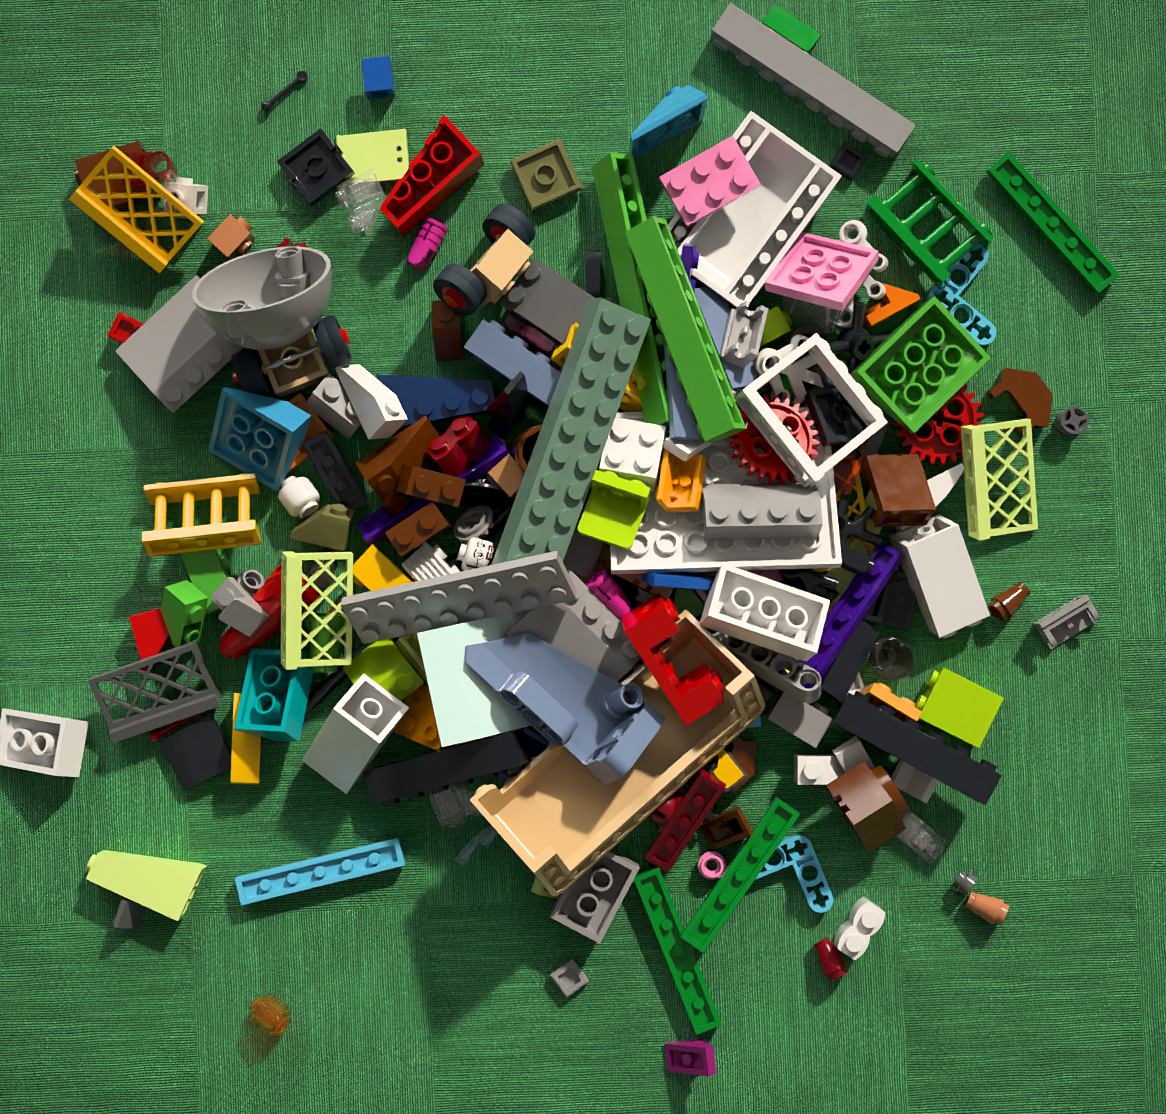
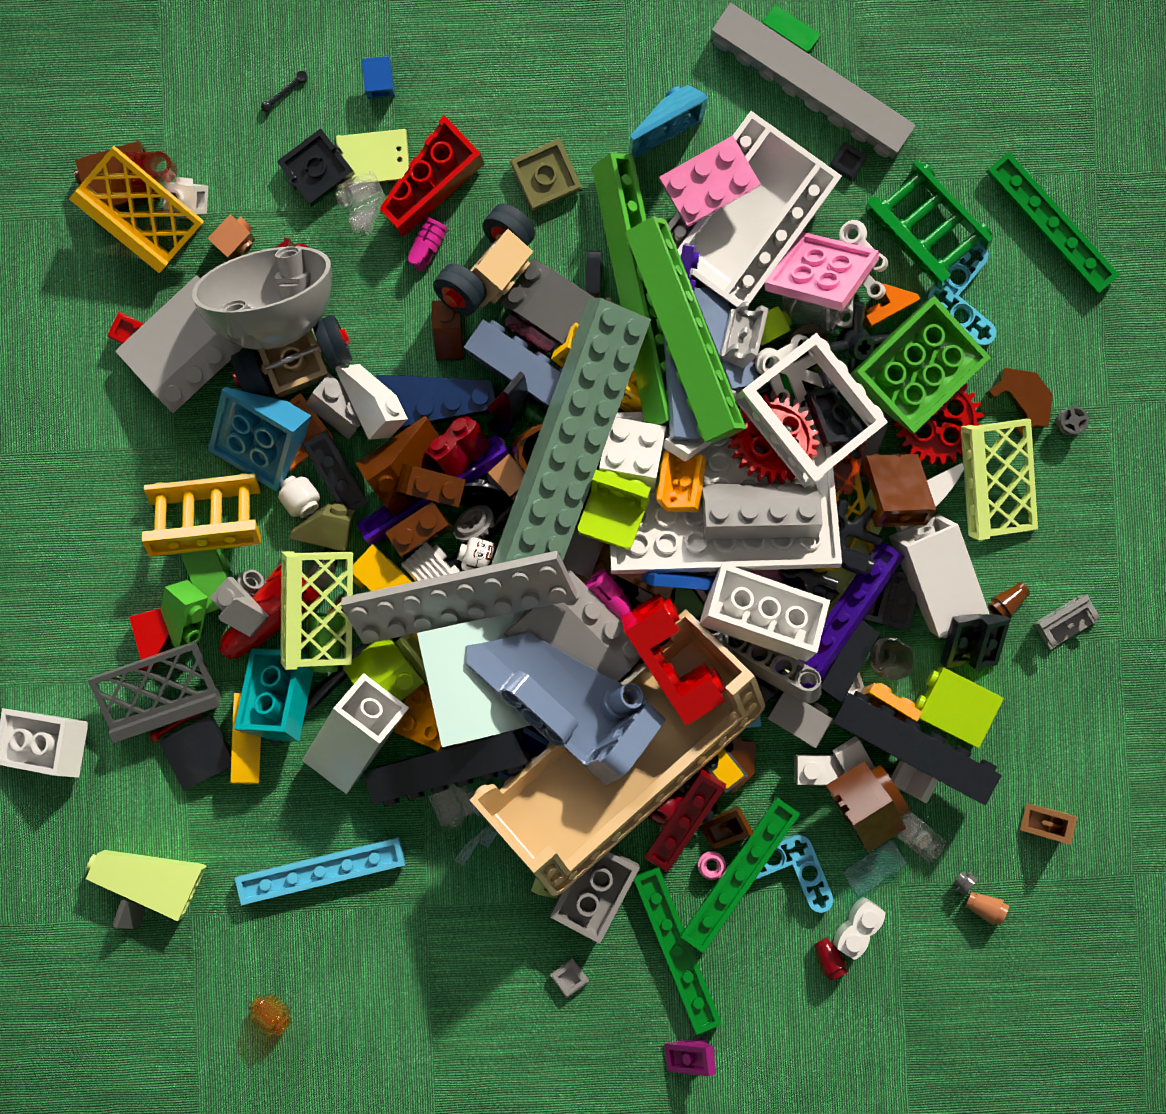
(875, 867): none -> clear light blue slope
(975, 640): none -> black slope
(1048, 823): none -> medium nougat slope

